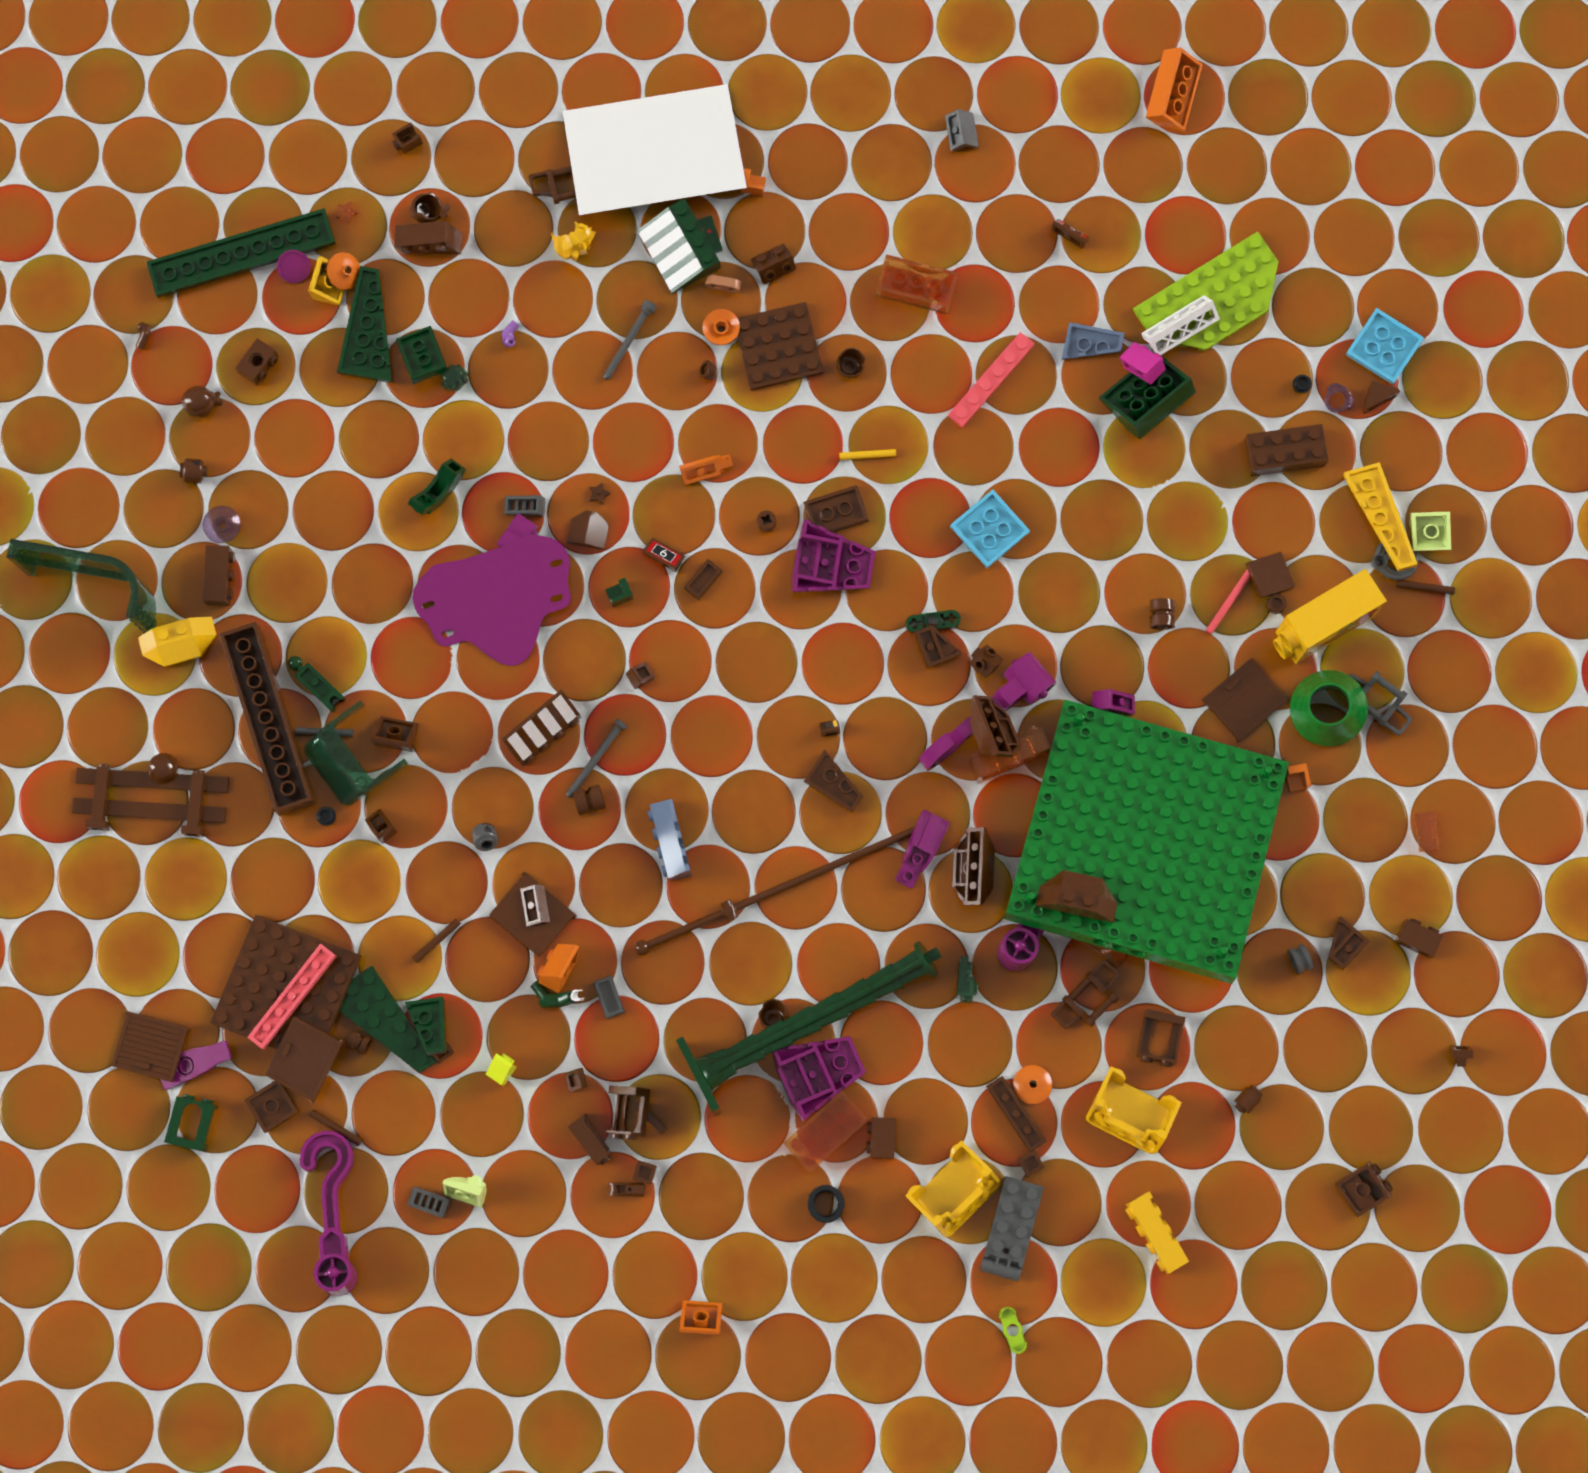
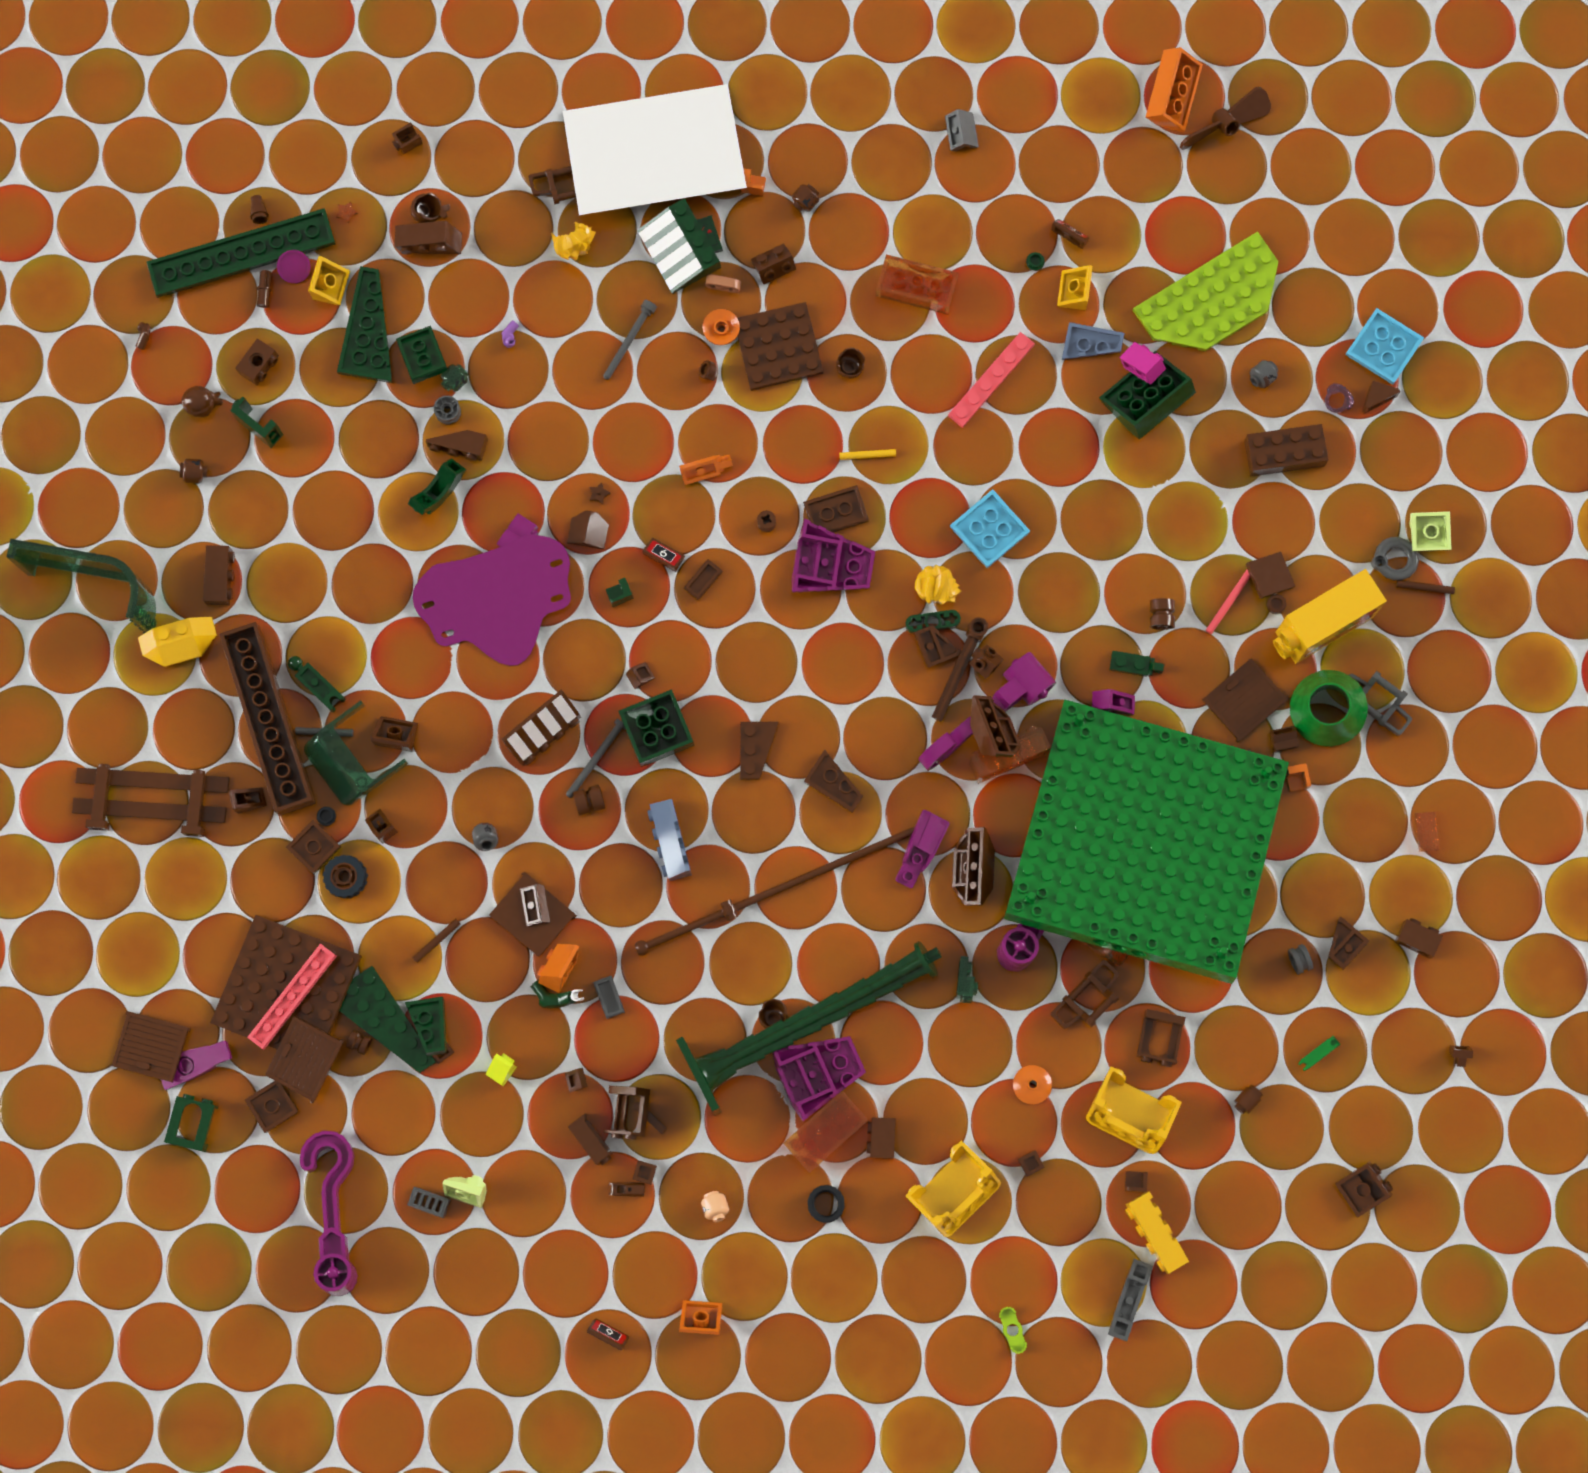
(162, 767): reddish brown hair -> none
(218, 516): dish -> none
(247, 799): none -> reddish brown slope
(258, 210): none -> reddish brown cone
(264, 289): none -> reddish brown axle
(269, 434): none -> dark green panel
(313, 847): none -> reddish brown plate
(335, 1127): reddish brown bar -> none
(336, 270): orange dish -> none
(356, 880): none -> black wheel
(447, 402): none -> dark grey wheel
(462, 443): none -> reddish brown slope
(535, 500): dark grey slope -> none
(608, 1334): none -> slope
(656, 728): none -> dark green slope
(715, 1206): none -> light nougat head
(754, 747): none -> reddish brown wing
(805, 198): none -> reddish brown head
(829, 728): reddish brown slope -> none
(936, 585): none -> yellow hair
(972, 639): none -> reddish brown piece
(1011, 1228): dark grey hinge -> none
(1015, 1113): reddish brown tile -> none
(1035, 261): none -> dark green plate
(1075, 288): none -> yellow slope
(1078, 895): reddish brown wedge -> none
(1129, 1300): none -> dark grey slope
(1134, 664): none -> dark green hinge
(1136, 1181): none -> reddish brown panel
(1177, 320): white fence -> none
(1250, 107): none -> reddish brown piece
(1263, 374): none -> dark grey head
(1284, 739): none -> reddish brown piece
(1302, 383): black plate -> none
(1319, 1052): none -> green piece
(1377, 503): yellow wing -> none

